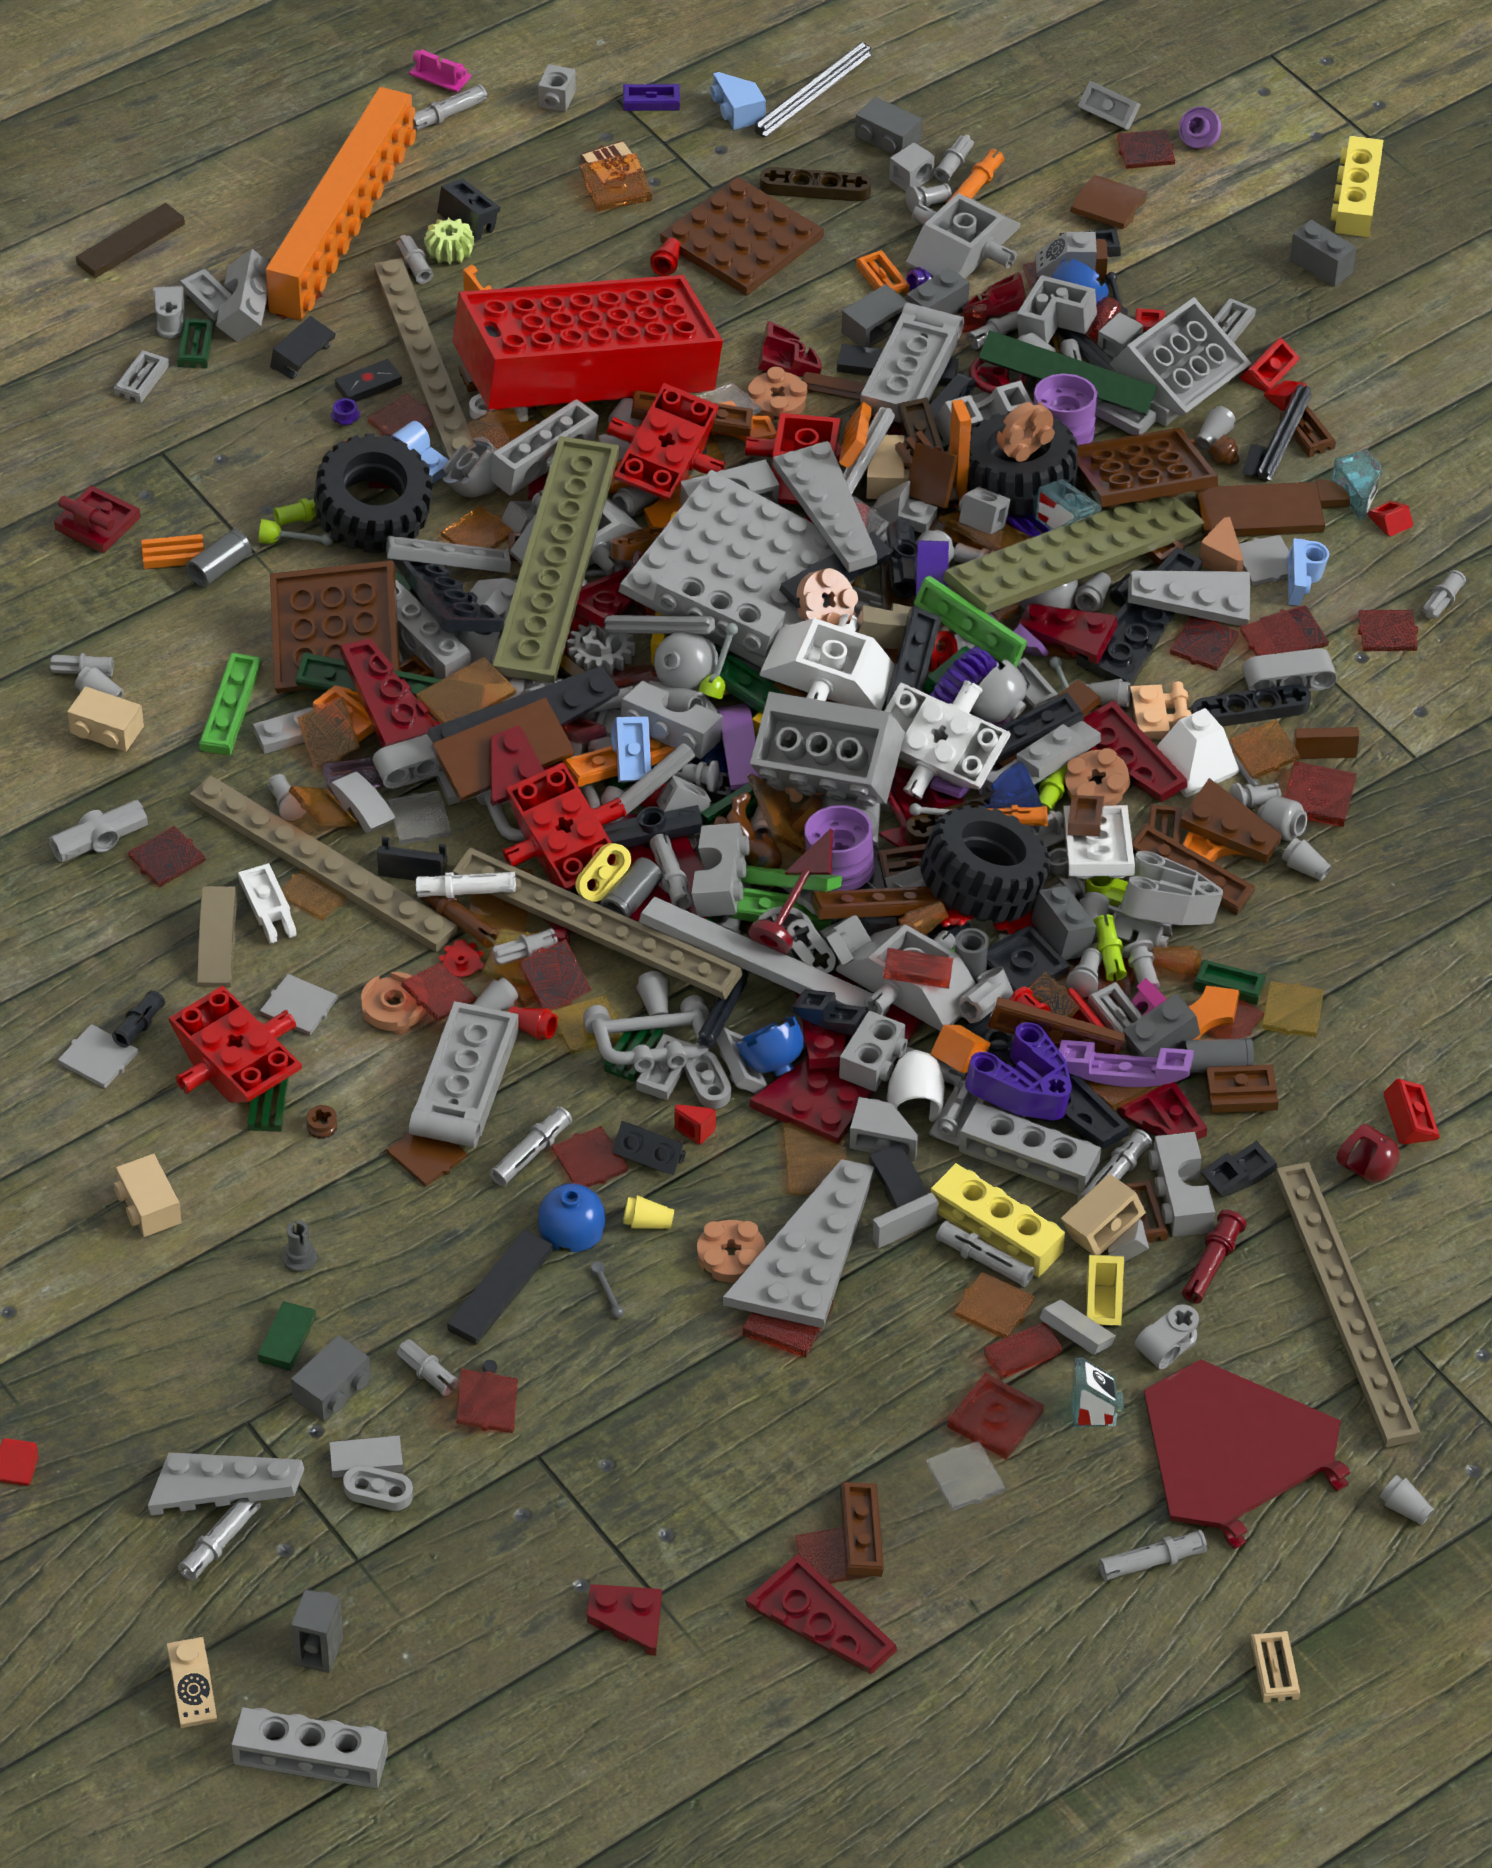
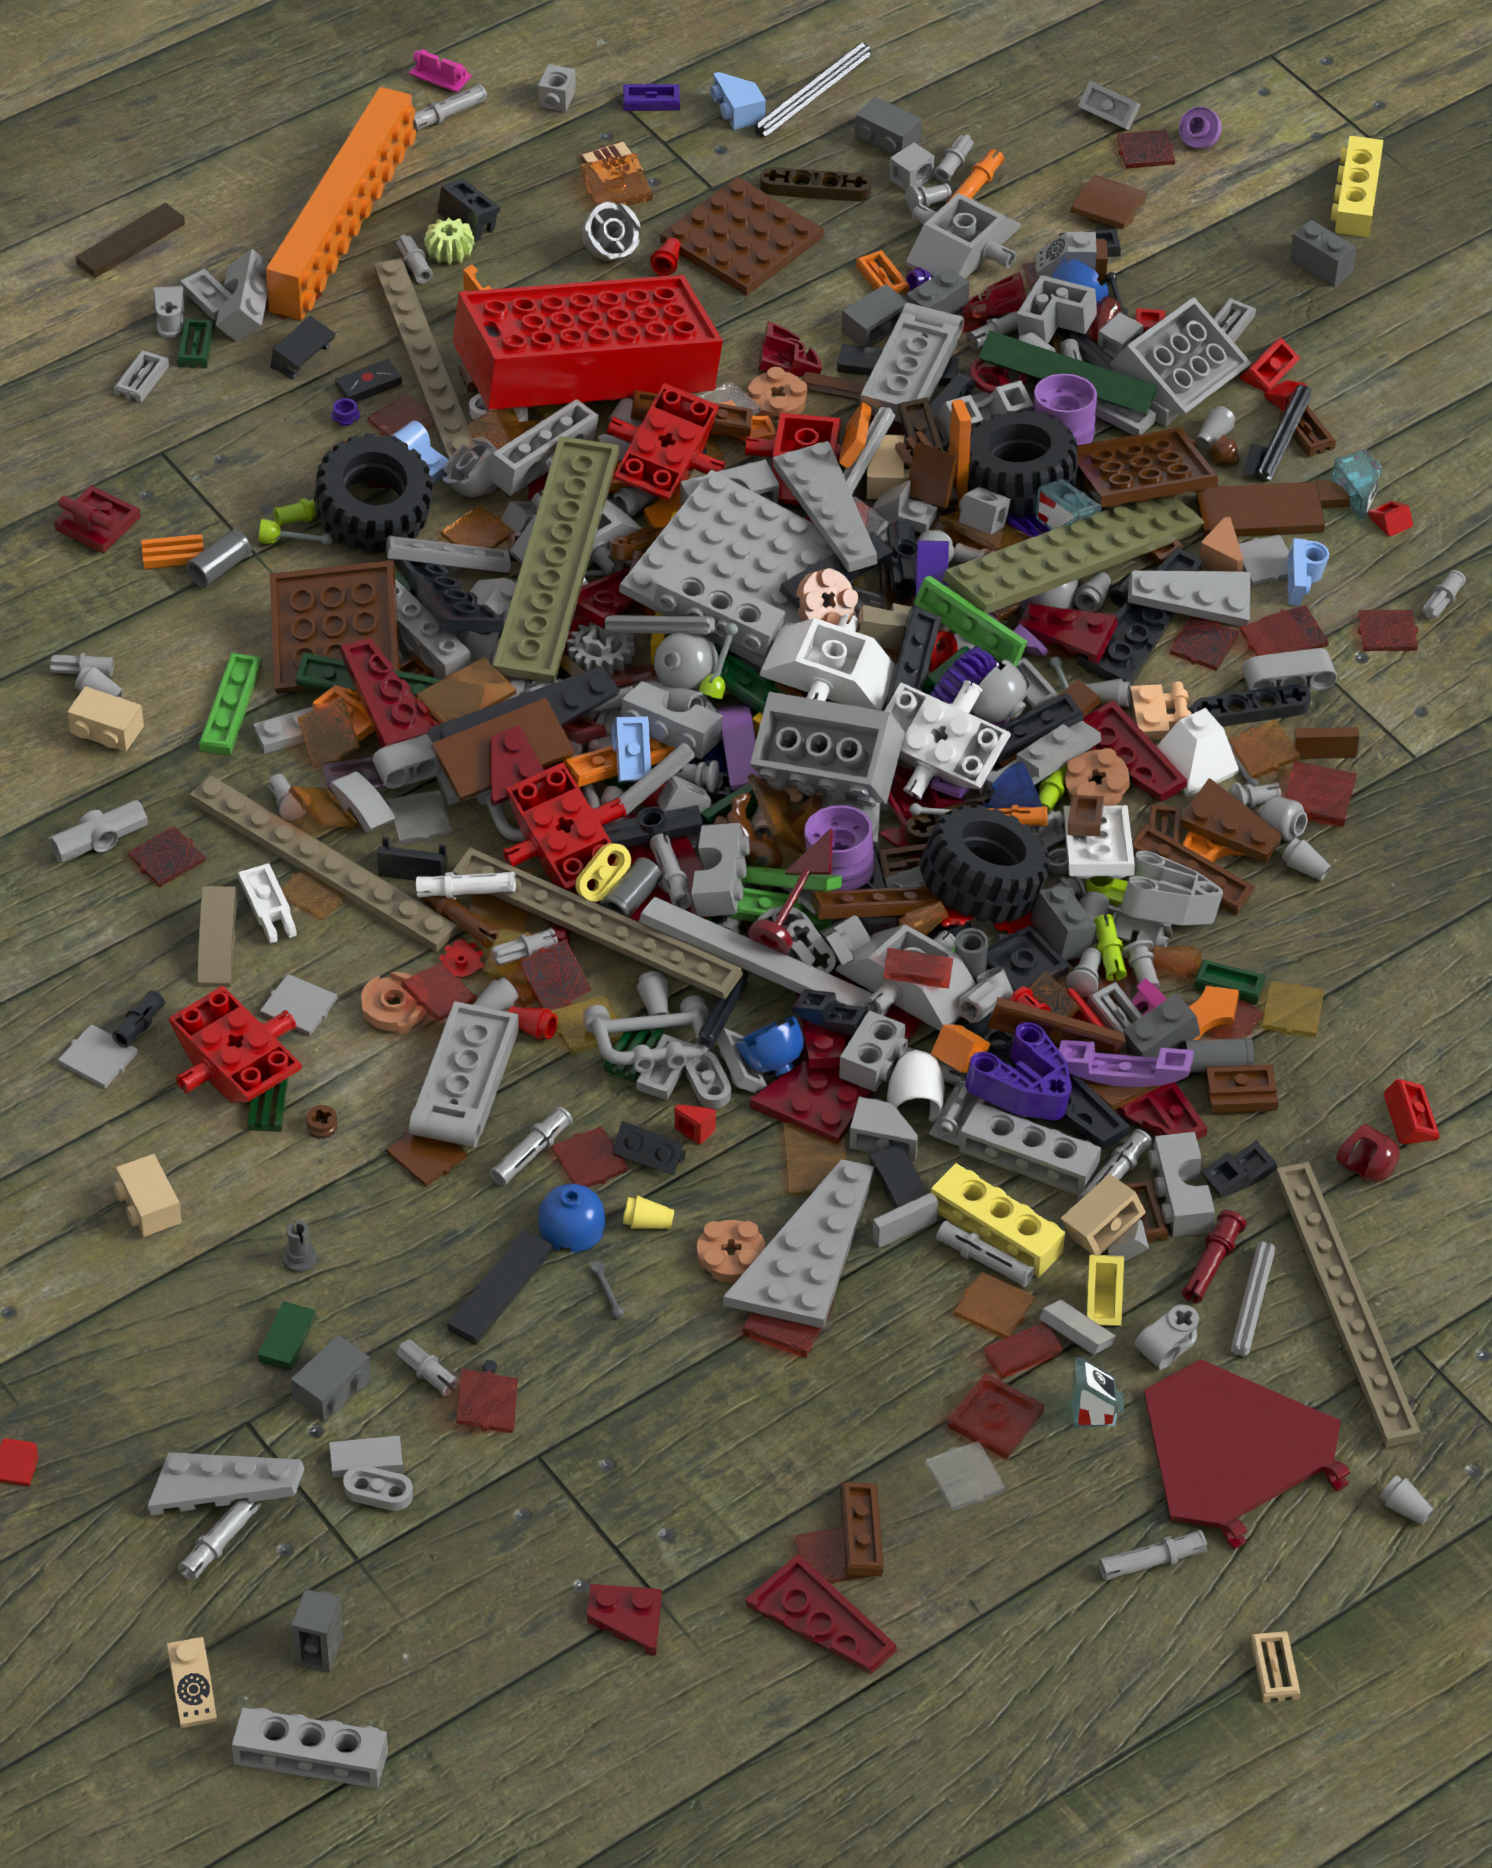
(610, 231): none -> light grey cylinder
(1017, 441): nougat plate -> none
(1252, 1299): none -> light grey axle

